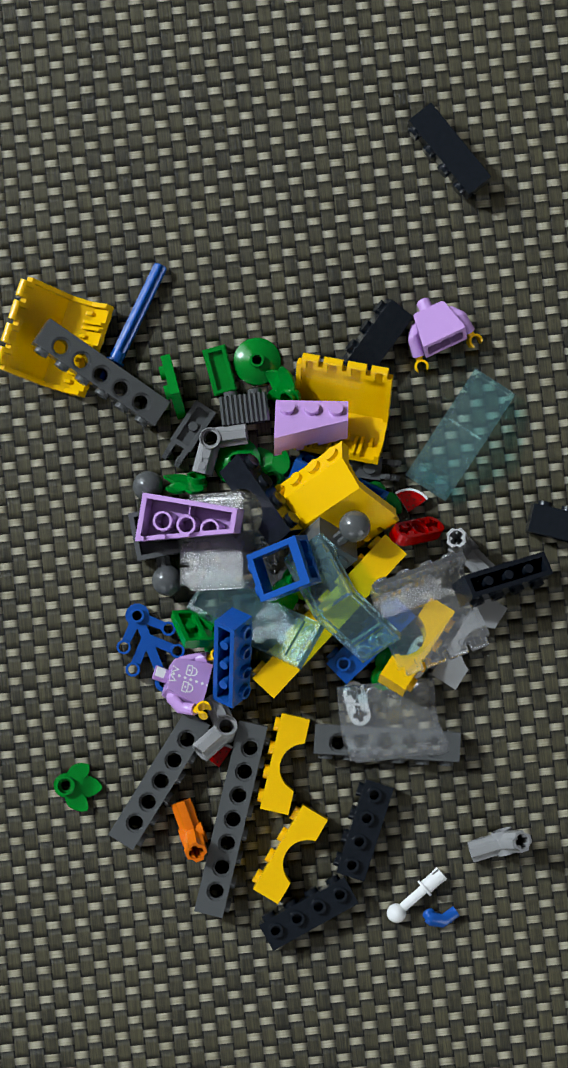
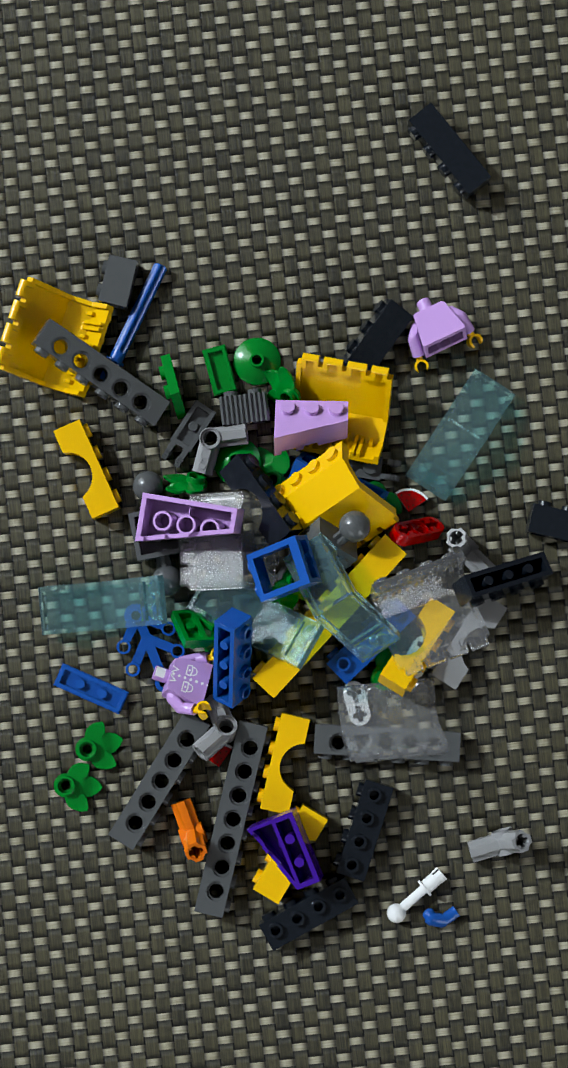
(75, 440): none -> yellow arch
(91, 688): none -> blue tile
(102, 605): none -> clear light blue windscreen
(102, 746): none -> green plate
(118, 282): none -> dark grey brick
(289, 847): none -> dark purple wedge

